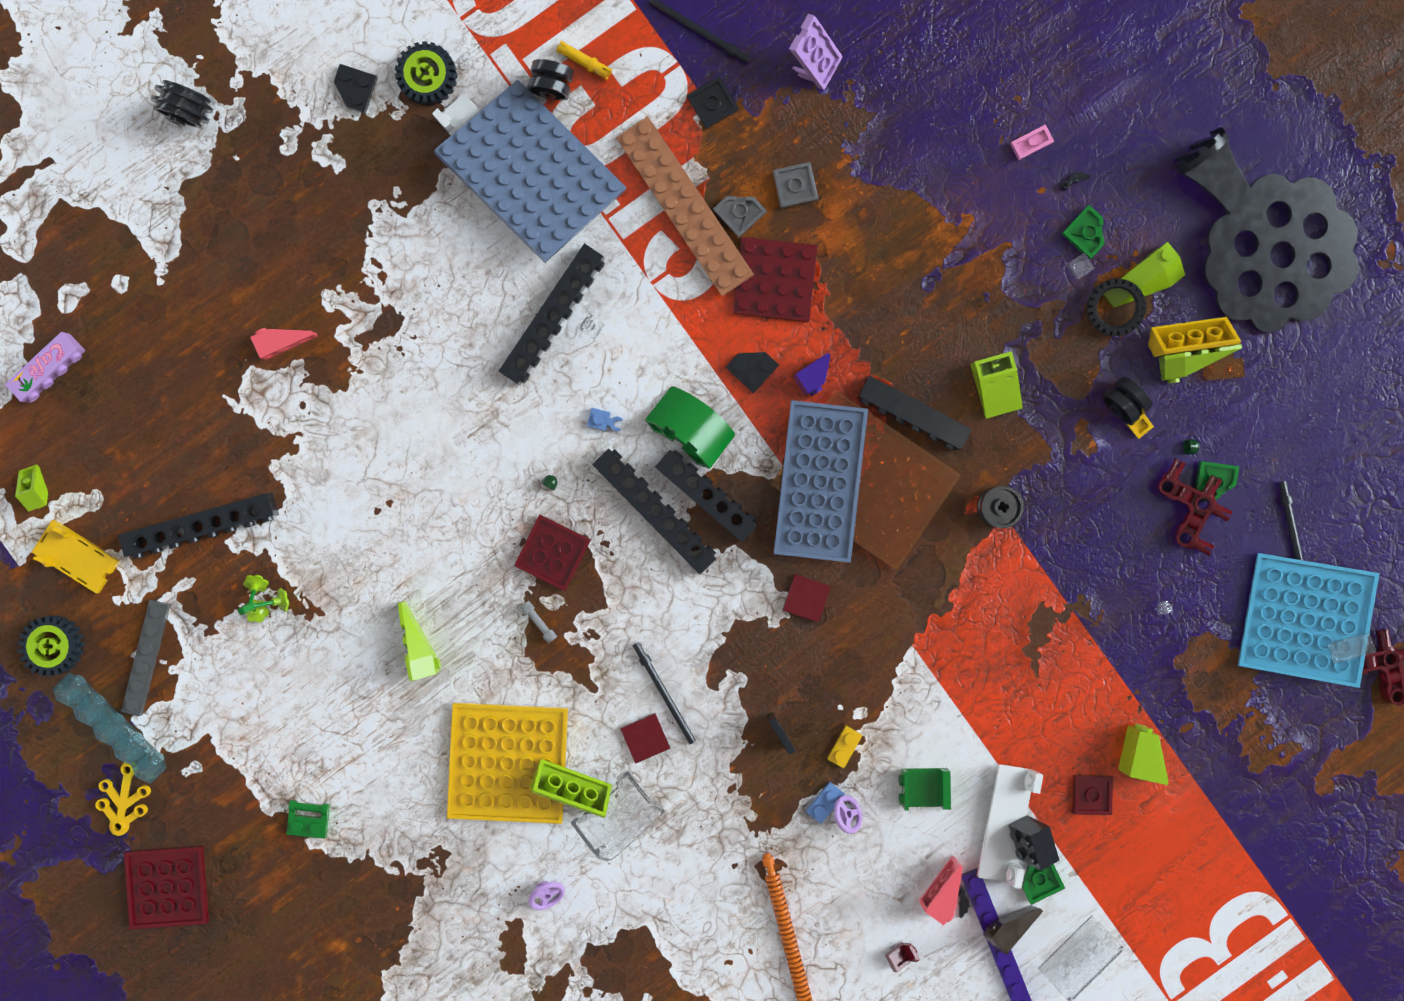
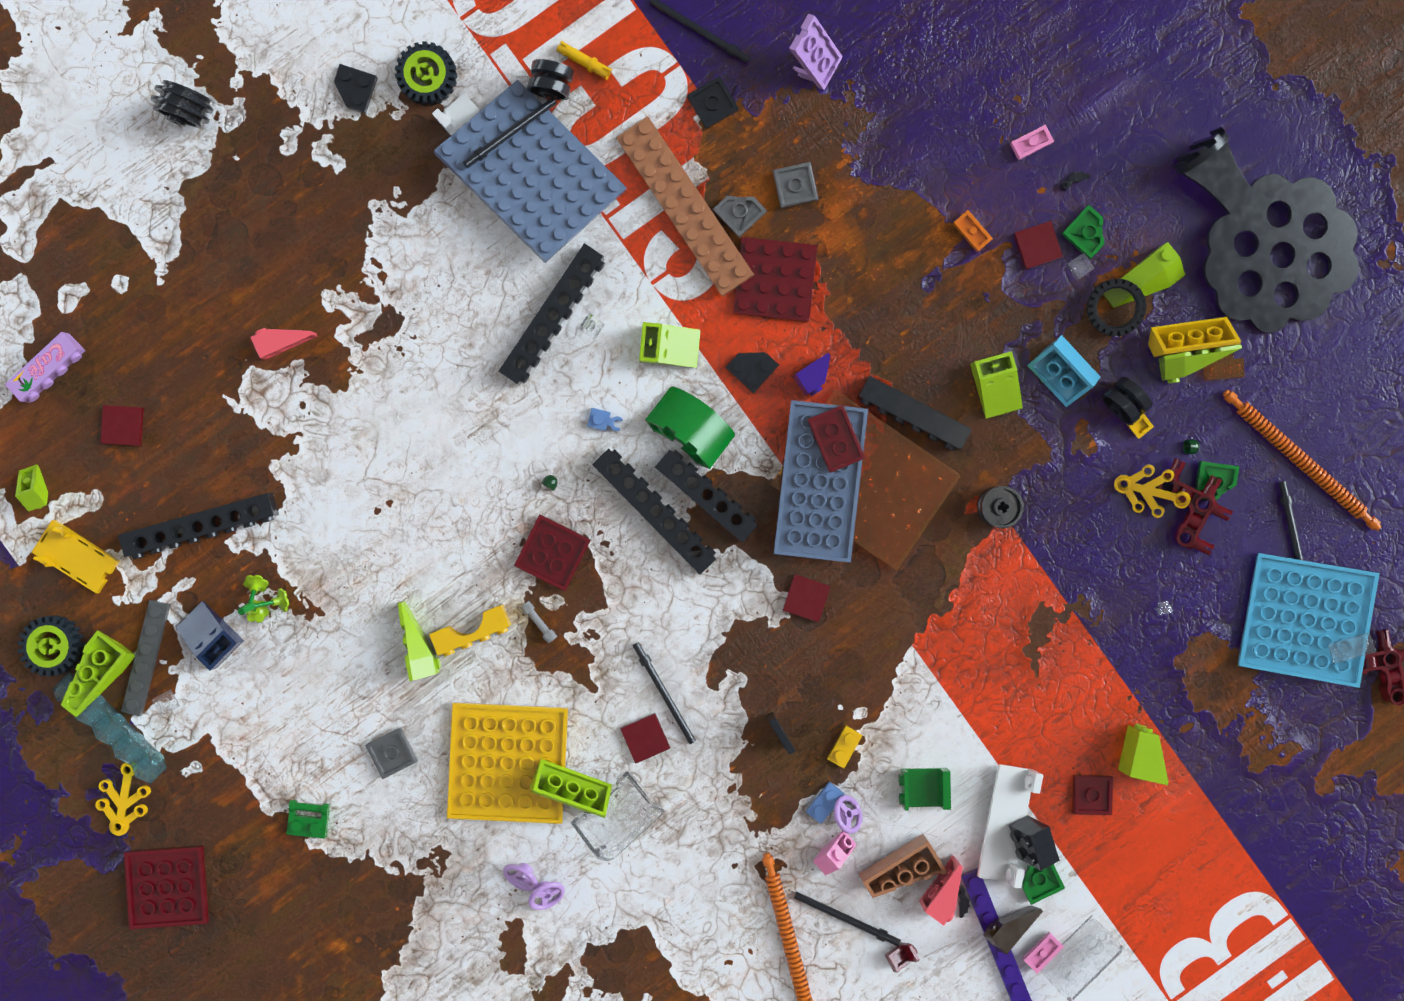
(100, 665): none -> lime wedge
(122, 425): none -> dark red tile
(165, 702): none -> clear plate
(208, 636): none -> slope
(391, 753): none -> flat silver plate
(448, 639): none -> yellow arch
(481, 153): none -> black bar
(522, 874): none -> lavender piece
(669, 345): none -> slope
(834, 853): none -> bright pink slope
(836, 438): none -> dark red tile
(880, 933): none -> black bar
(903, 867): none -> nougat wedge
(972, 231): none -> orange plate
(1038, 245): none -> dark red tile
(1042, 952): none -> bright pink plate
(1064, 371): none -> medium azure slope
(1148, 490): none -> yellow plant
(1302, 460): none -> orange hose

